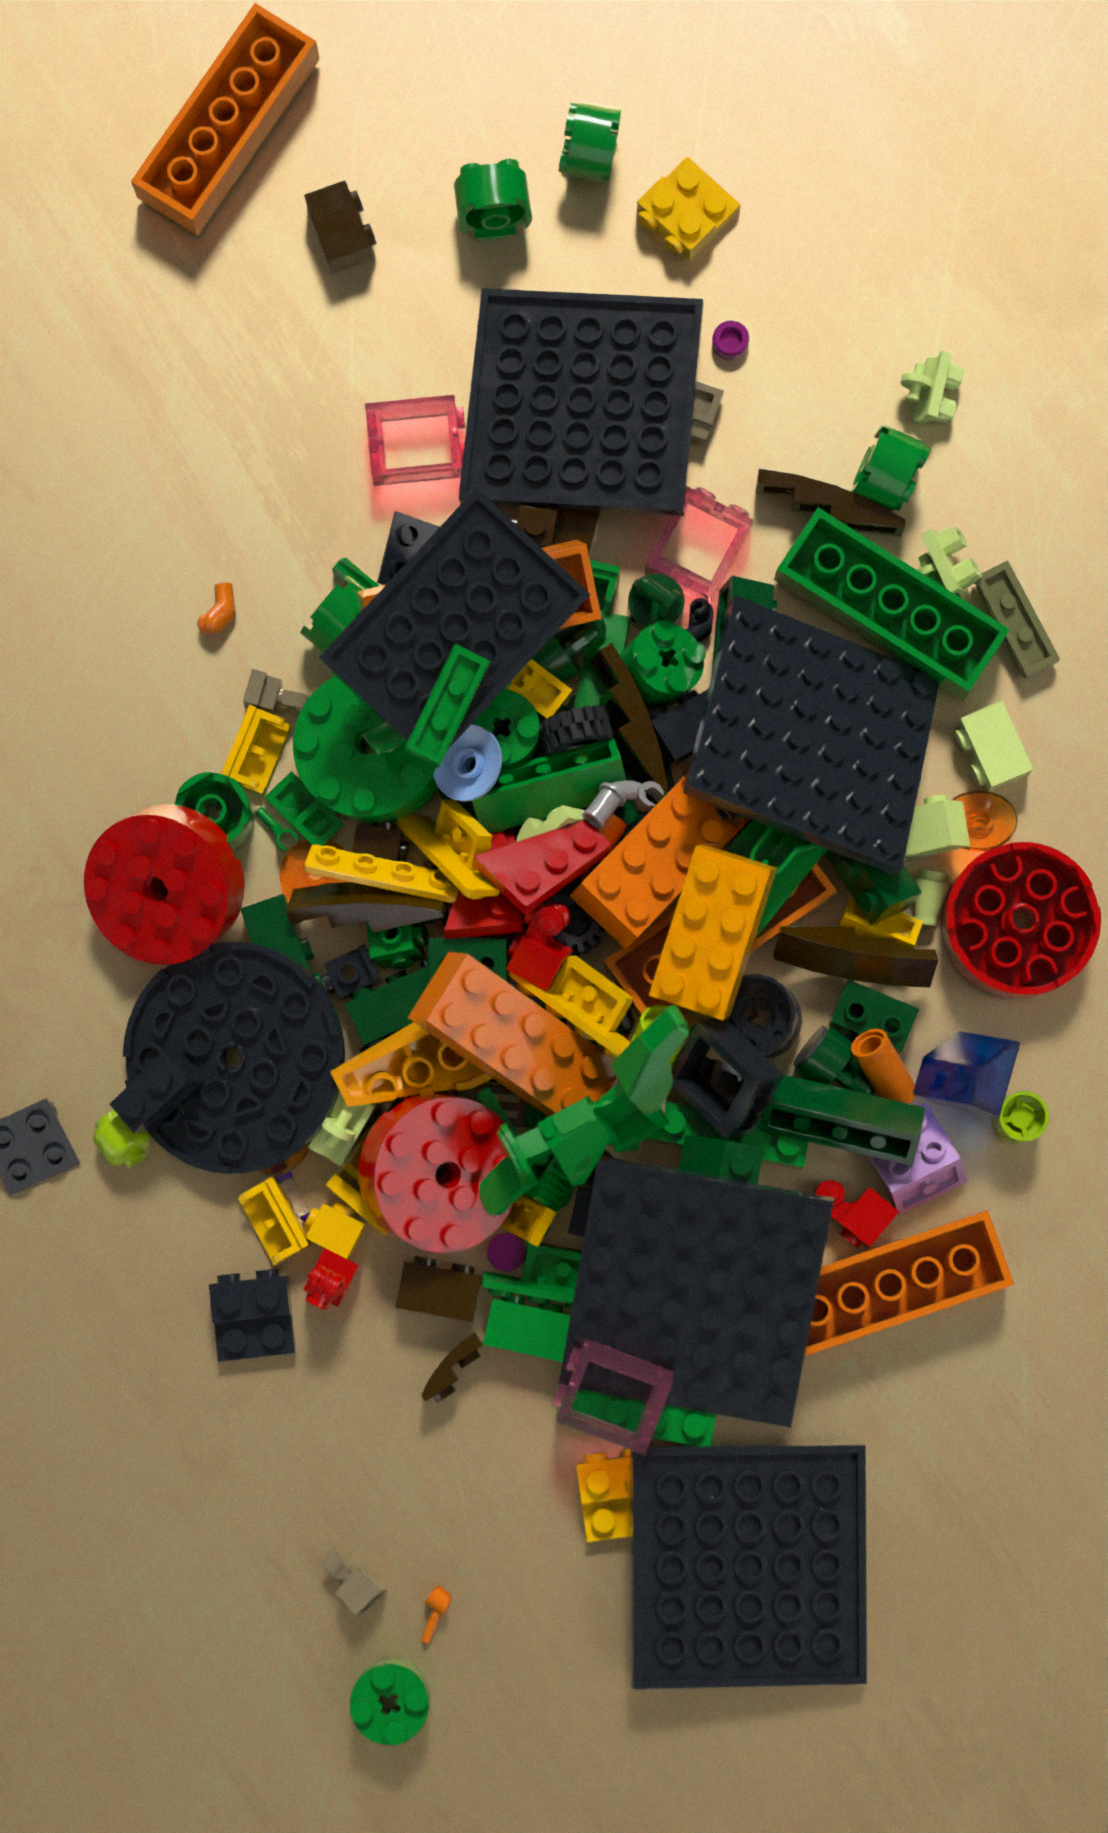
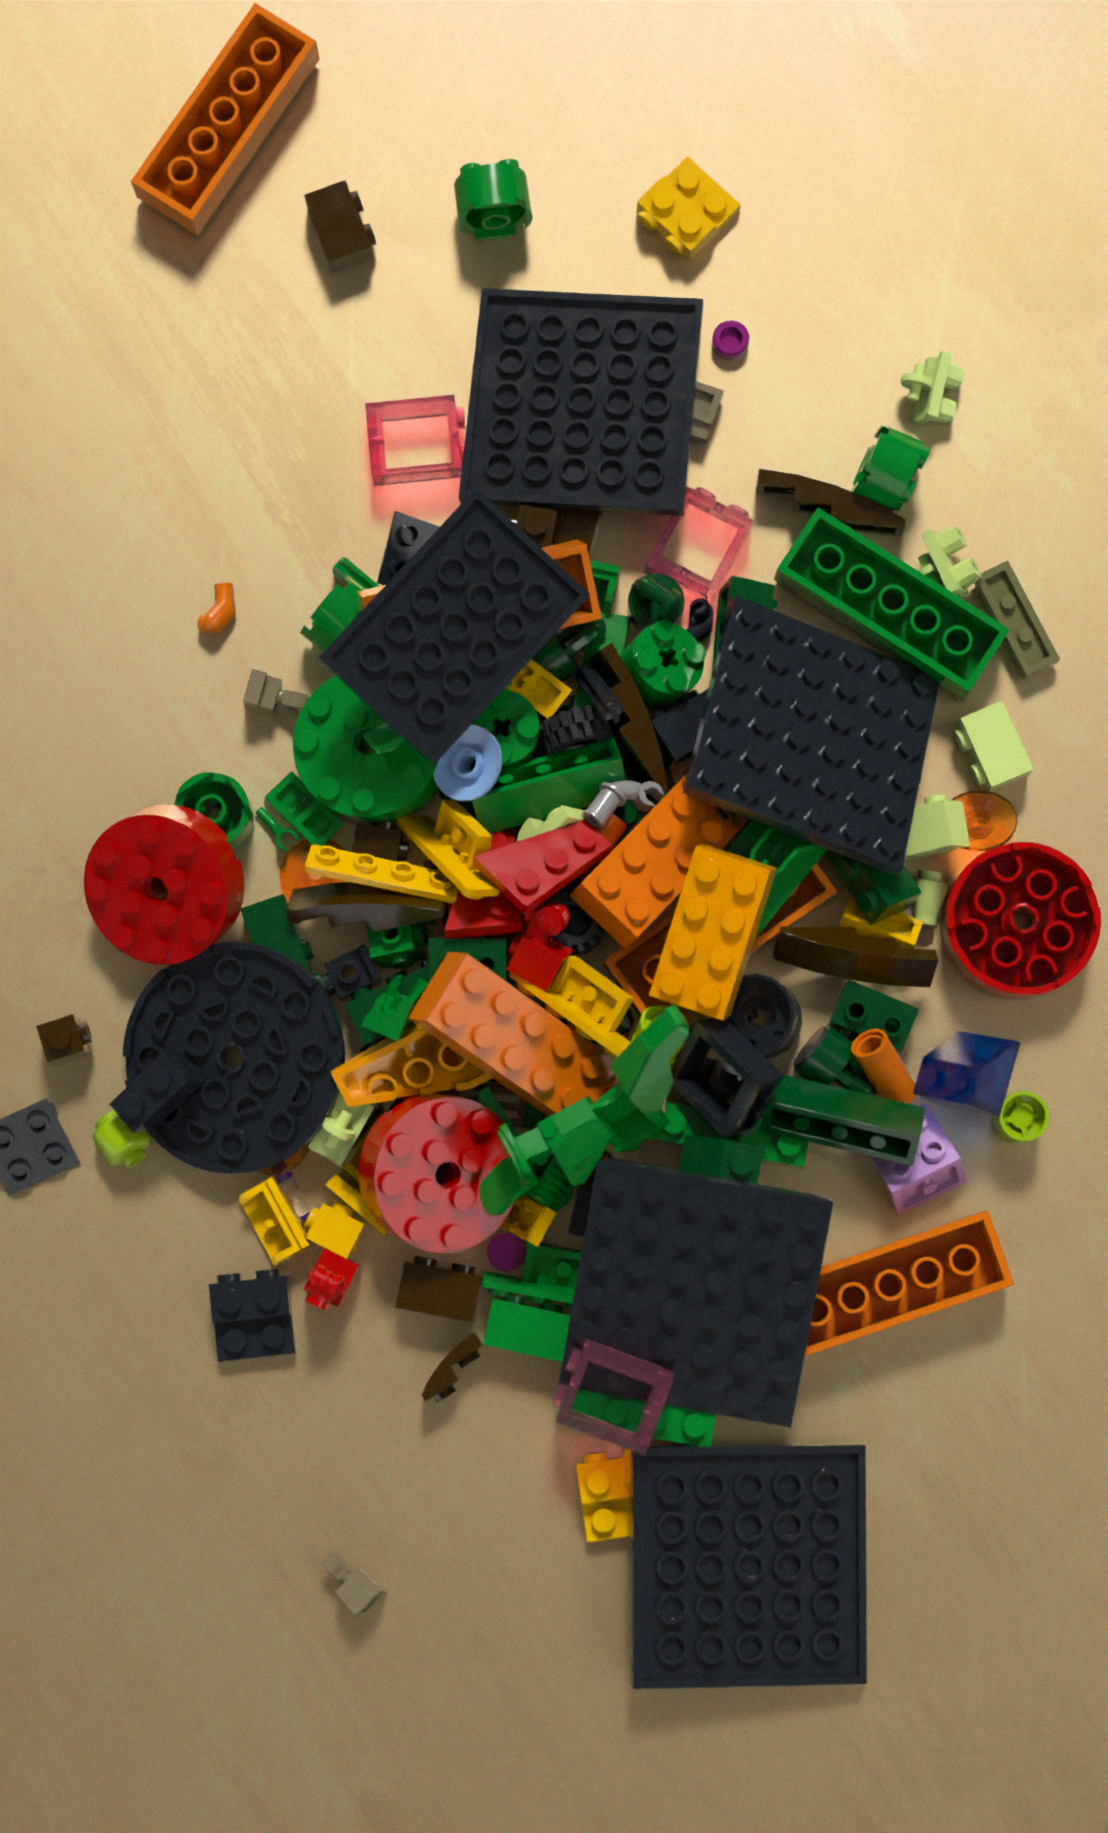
(65, 1039): none -> dark brown brick
(256, 749): yellow hinge -> none
(392, 1009): none -> green hinge
(396, 1724): green brick -> none
(439, 1602): orange hand -> none
(446, 705): green tile -> none
(592, 141): green brick -> none
(599, 694): none -> black axle
(862, 1219): red brick -> none

